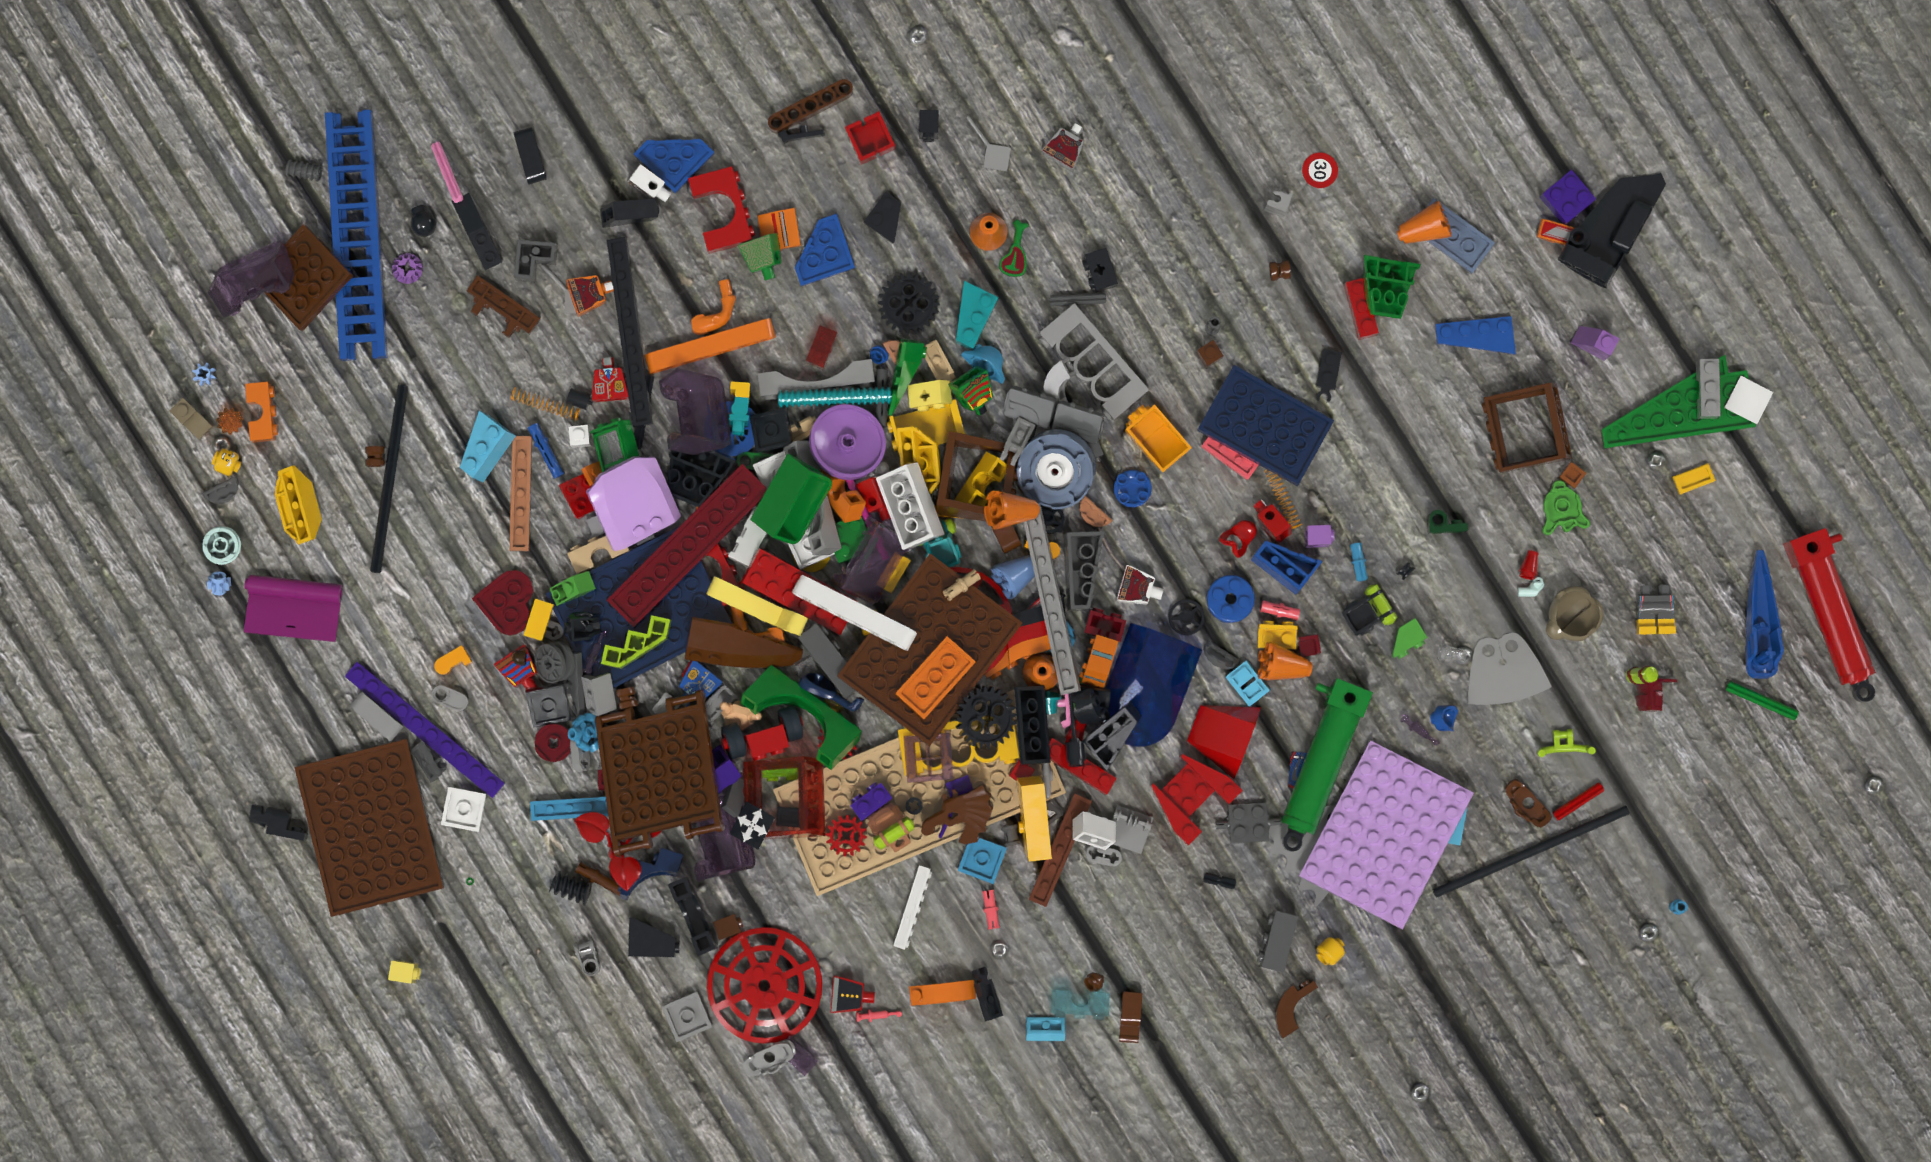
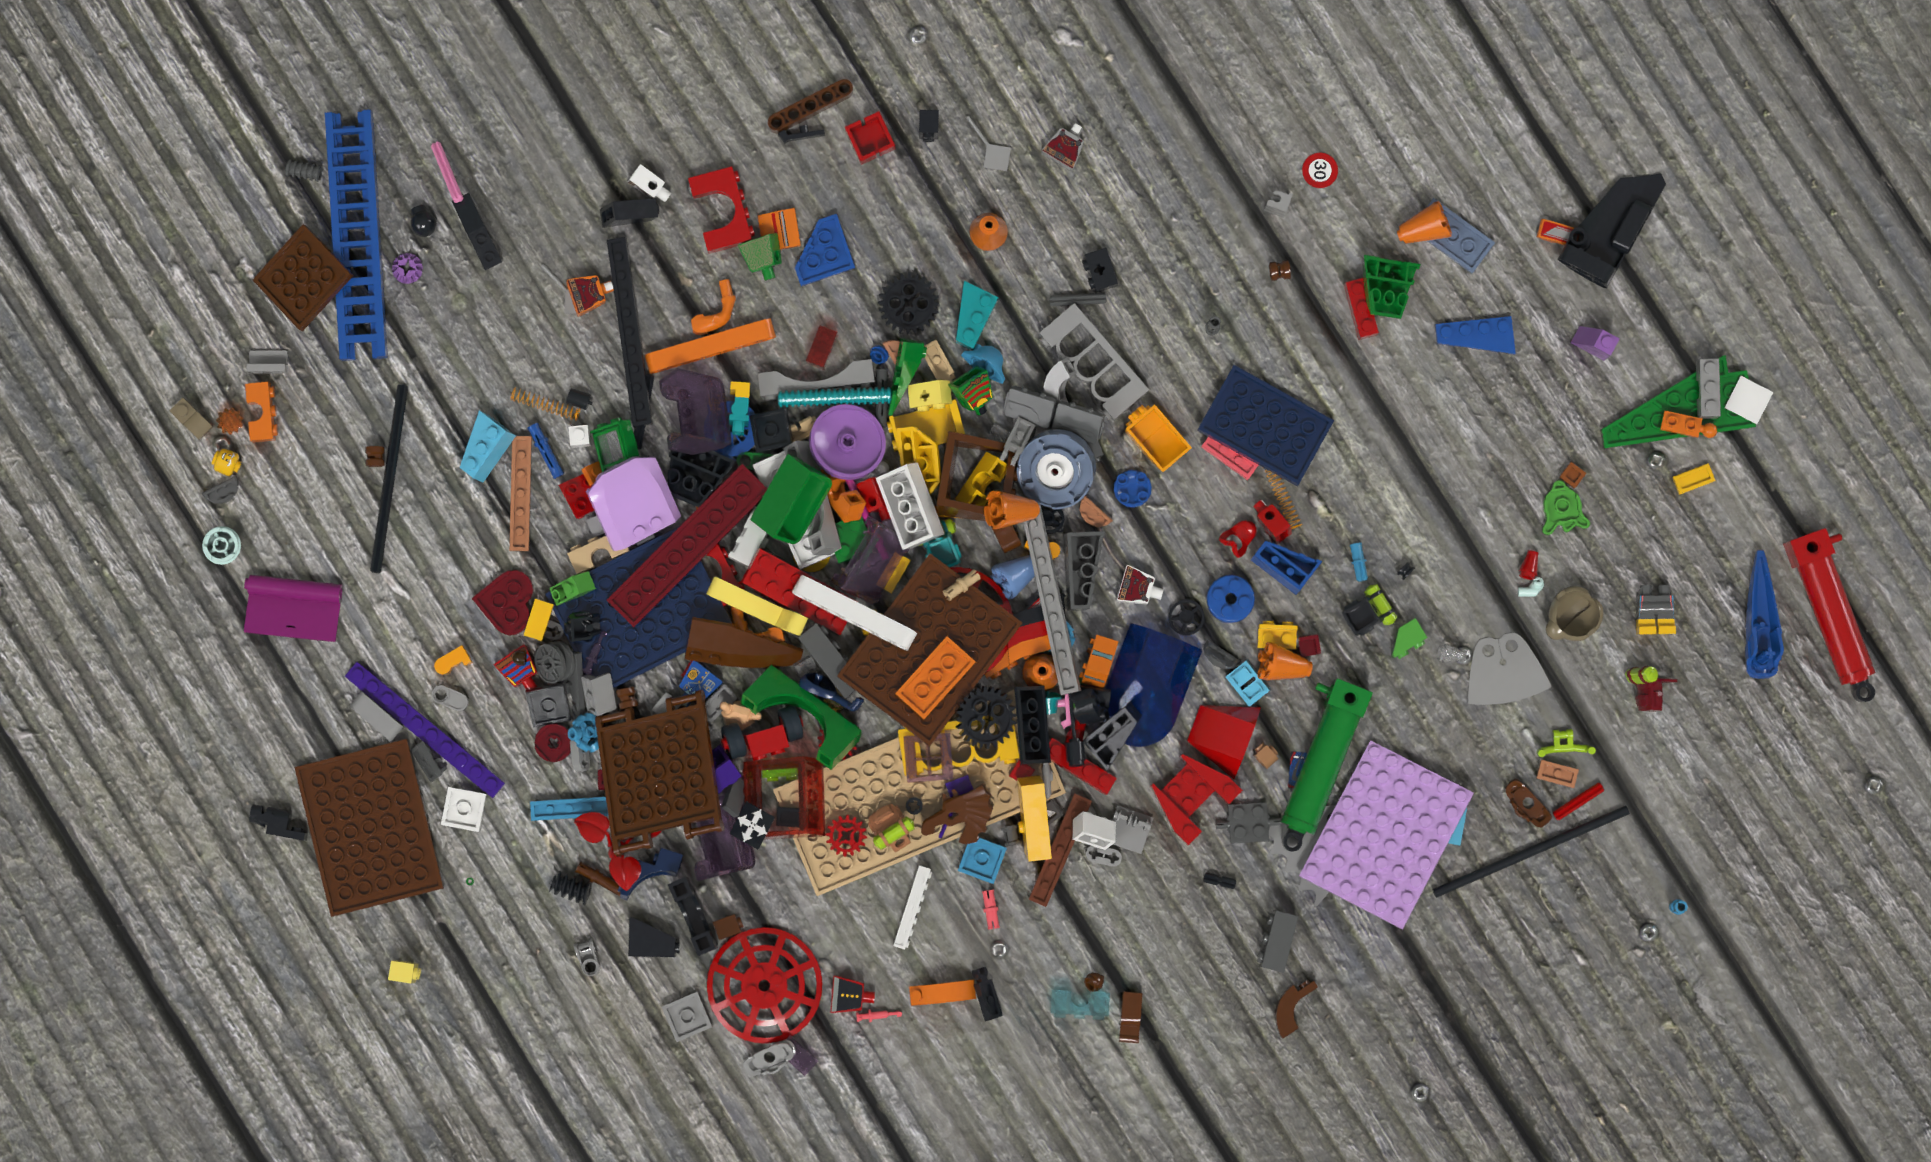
(198, 372): light blue gear -> none
(218, 583): light blue gear -> none
(250, 276): clear purple windscreen -> none
(268, 362): none -> light grey panel
(297, 505): yellow wedge -> none
(490, 297): reddish brown hinge -> none
(530, 155): black beam -> none
(531, 253): dark grey brick -> none
(609, 383): red torso -> none
(637, 644): lime brick -> none
(674, 159): blue plate -> none
(871, 801): dark purple brick -> none
(885, 217): black wing -> none
(1015, 262): green piece -> none
(1045, 1029): medium azure slope -> none
(1105, 625): dark red cylinder -> none
(1209, 354): reddish brown brick -> none
(1266, 755): none -> medium nougat plate
(1280, 610): coral pin -> none
(1319, 536): medium lavender brick -> none
(1328, 373): black plate -> none
(1330, 951): yellow head -> none
(1418, 729): clear purple piece -> none
(1444, 717): blue piece -> none
(1455, 527): dark green plate -> none
(1557, 419): reddish brown windscreen -> none
(1557, 773): none -> nougat plate
(1567, 197): dark purple brick -> none
(1686, 425): none -> orange plate
(1762, 700): green axle -> none

